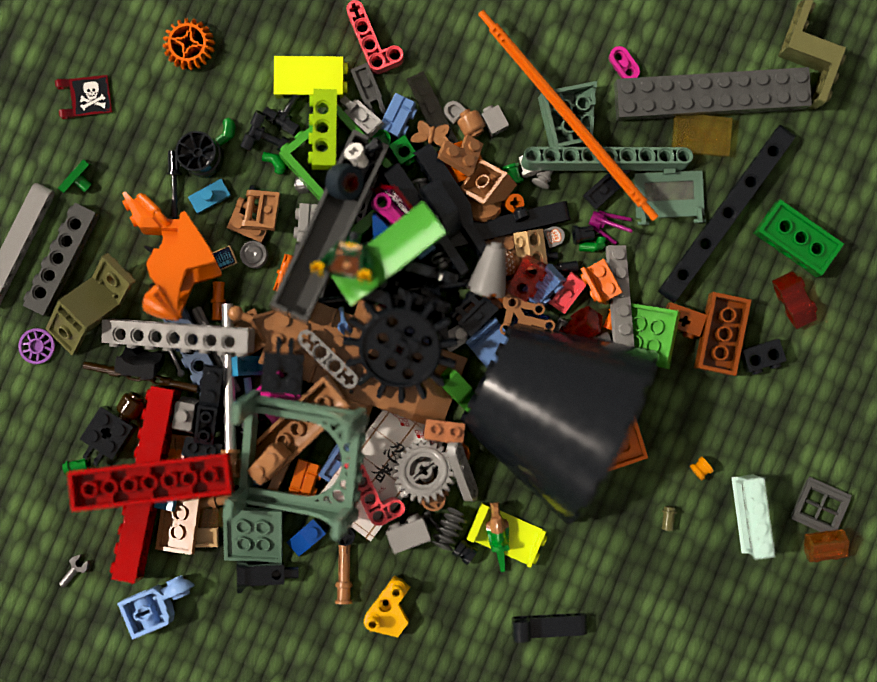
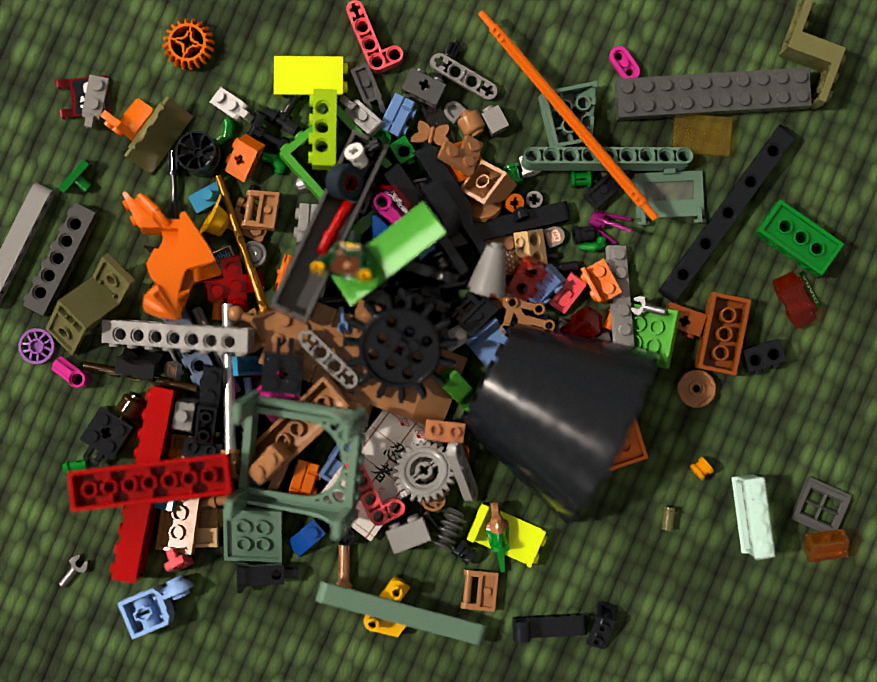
(70, 372): none -> dark pink piece
(94, 99): none -> light grey hinge
(131, 120): none -> orange bracket
(158, 135): none -> olive piece
(173, 370): none -> light grey tile
(176, 562): none -> coral hinge
(217, 220): none -> yellow piece
(231, 105): none -> hinge
(232, 284): none -> red plate
(244, 157): none -> orange brick
(254, 279): none -> pearl gold bar
(331, 235): none -> red pin
(401, 613): none -> sand green beam
(430, 96): none -> dark grey brick
(451, 52): none -> black piece
(464, 74): none -> light grey beam
(485, 592): none -> medium nougat plate
(538, 196): none -> light grey bush
(543, 178): light grey pin -> none
(575, 175): none -> green bush
(603, 625): none -> black bracket
(645, 307): none -> flat silver bar
(706, 388): none -> medium nougat plate
(810, 289): none -> green sticker

